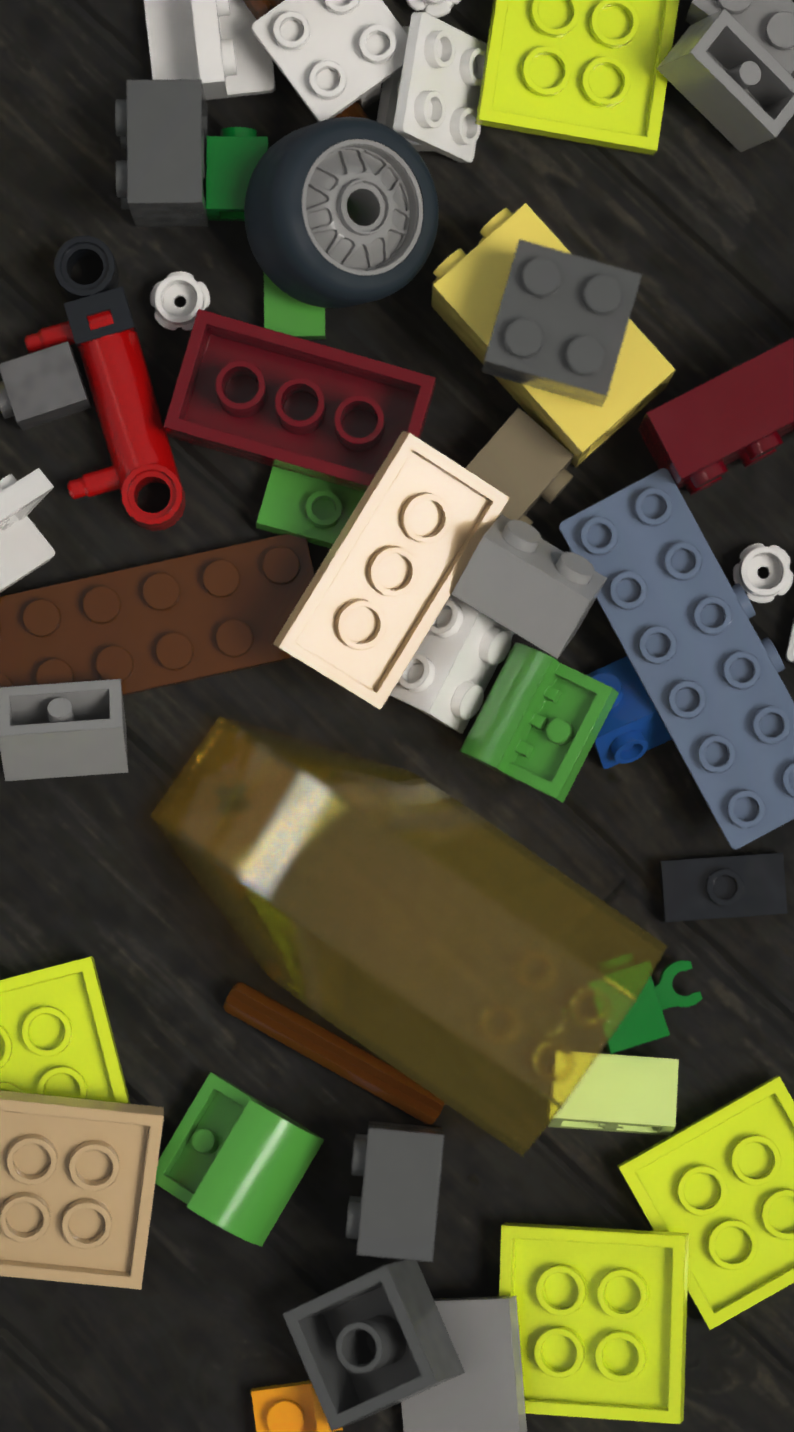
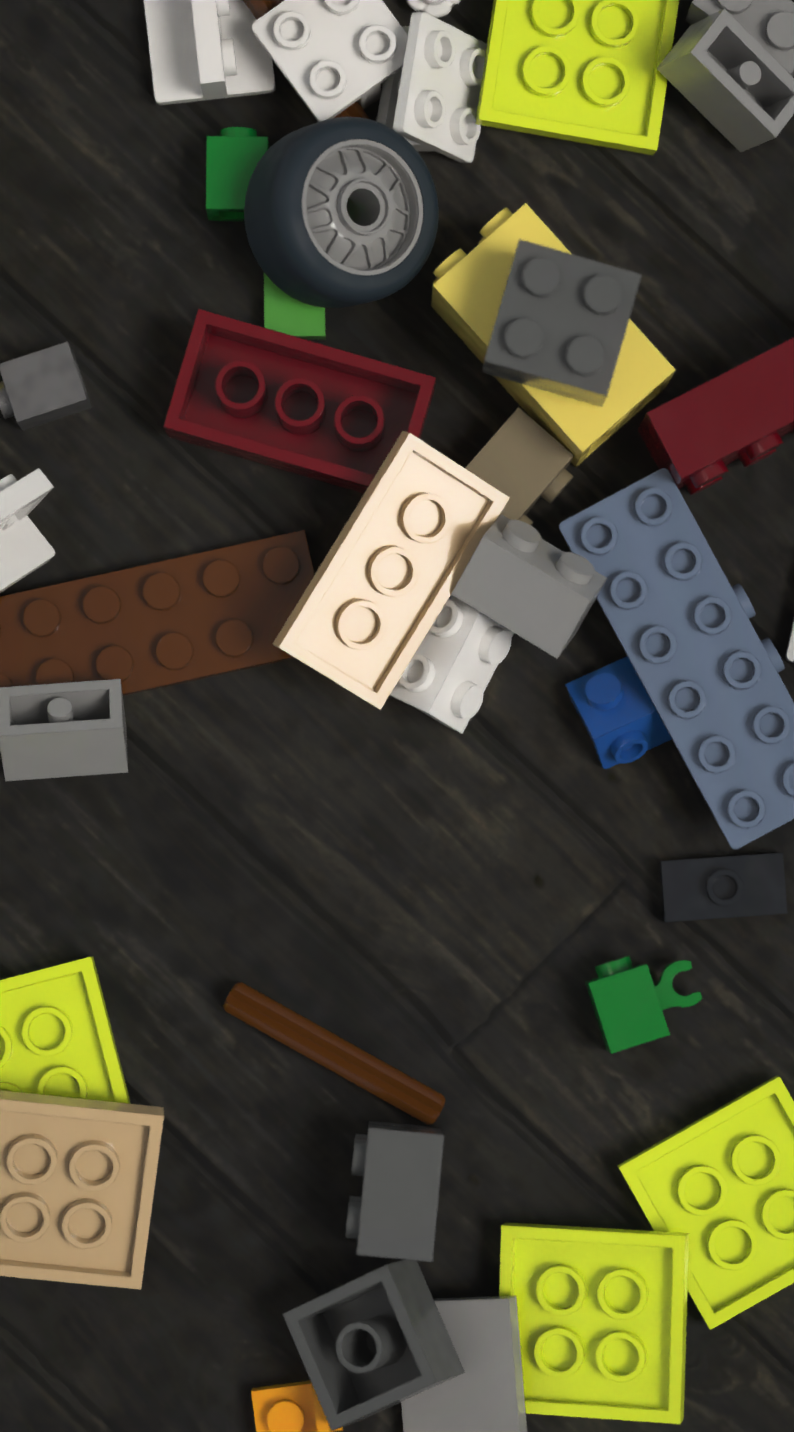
(119, 386): red piece -> none
(166, 147): dark grey brick -> none
(166, 292): white plate -> none
(236, 1160): bright green brick -> none
(306, 507): bright green plate -> none
(408, 921): clear yellow windscreen -> none
(539, 721): bright green brick -> none
(624, 1096): yellowish green hinge -> none
(776, 562): white plate -> none

